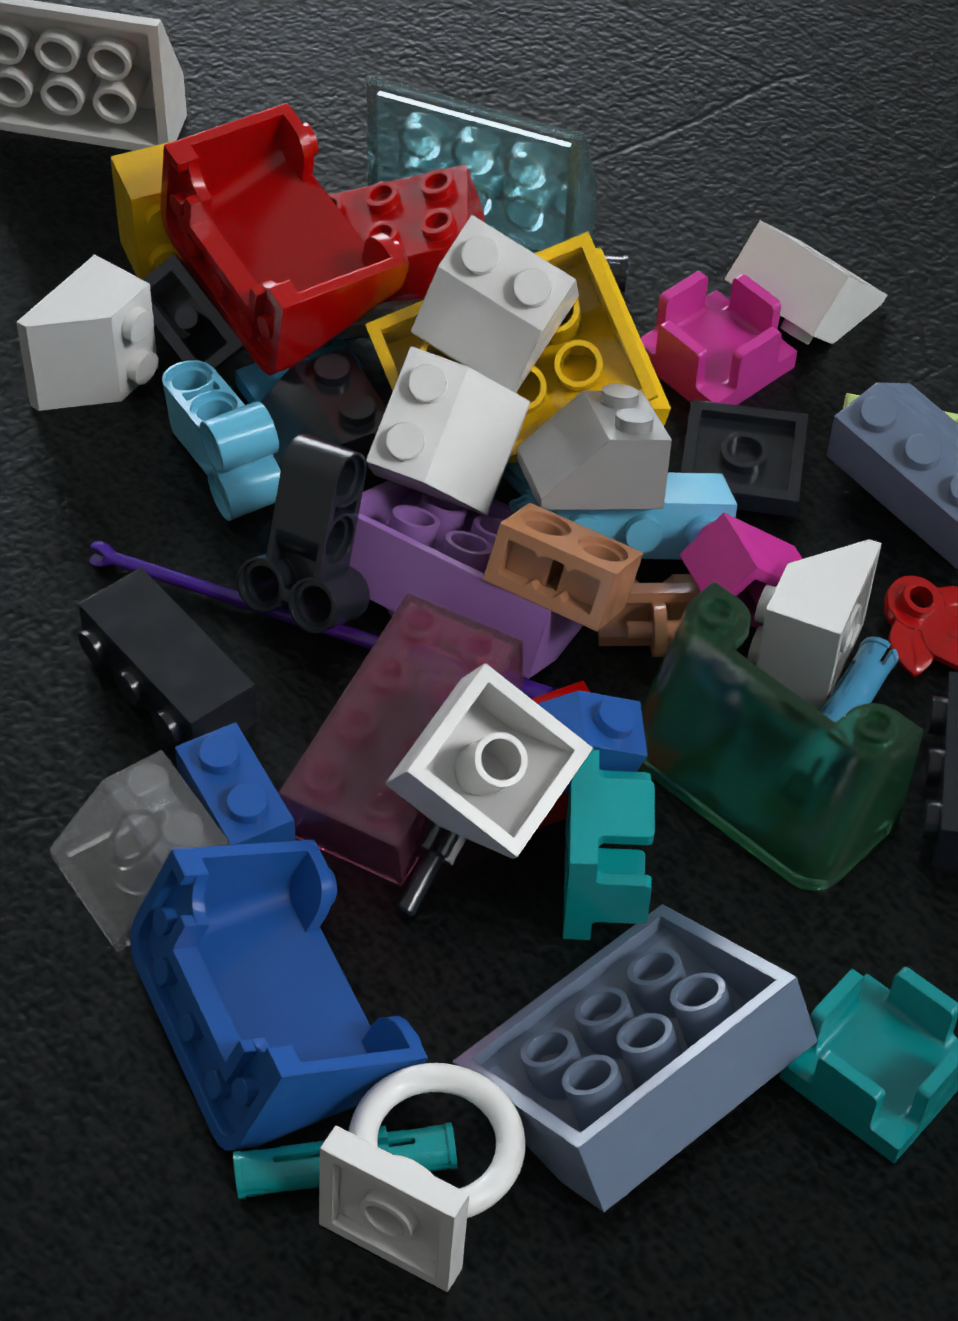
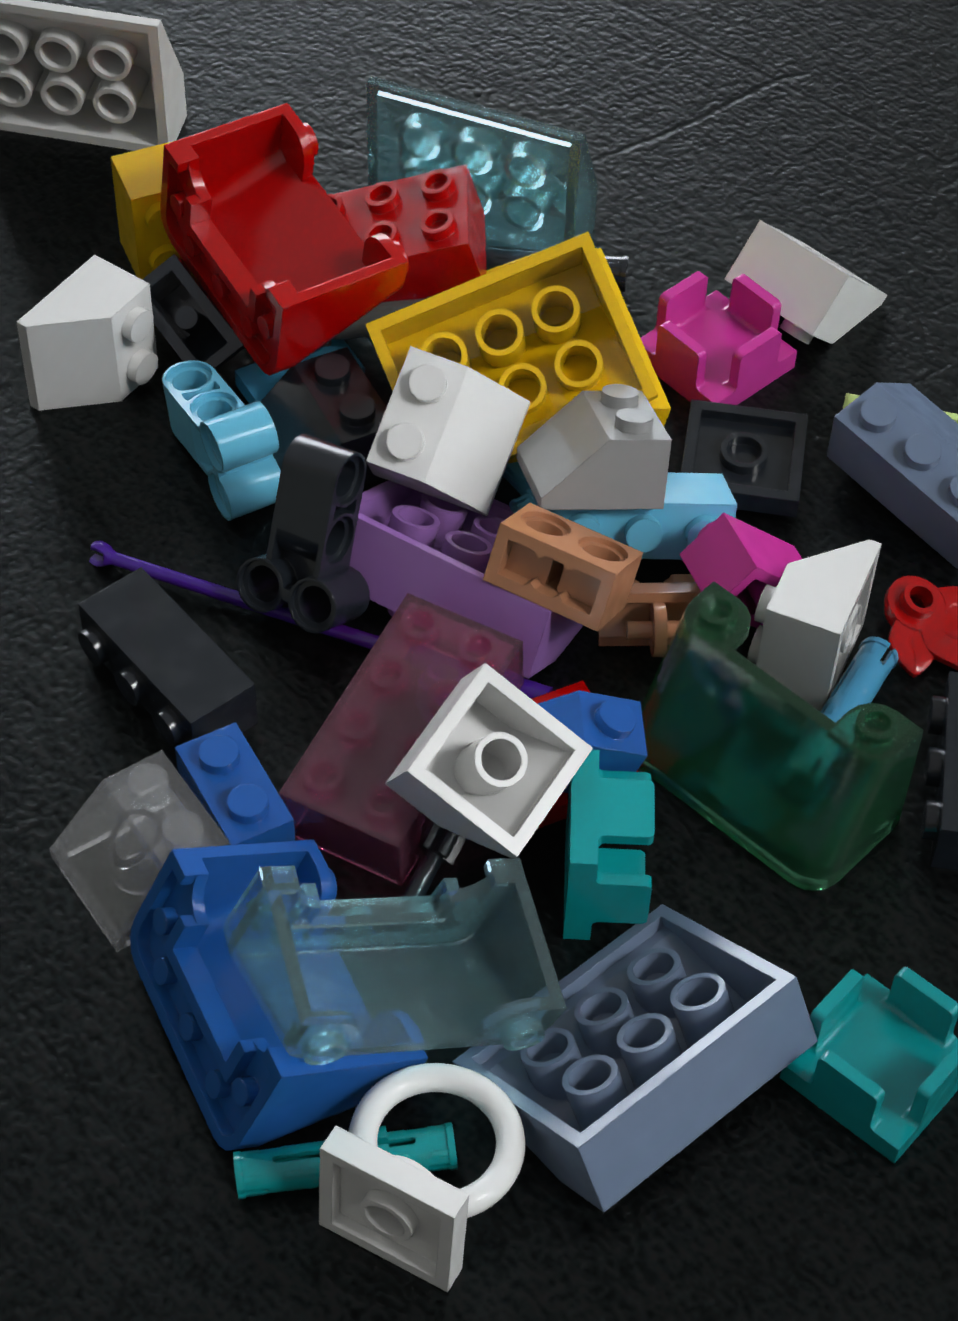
(396, 969): none -> clear light blue windscreen
(494, 304): white slope -> none

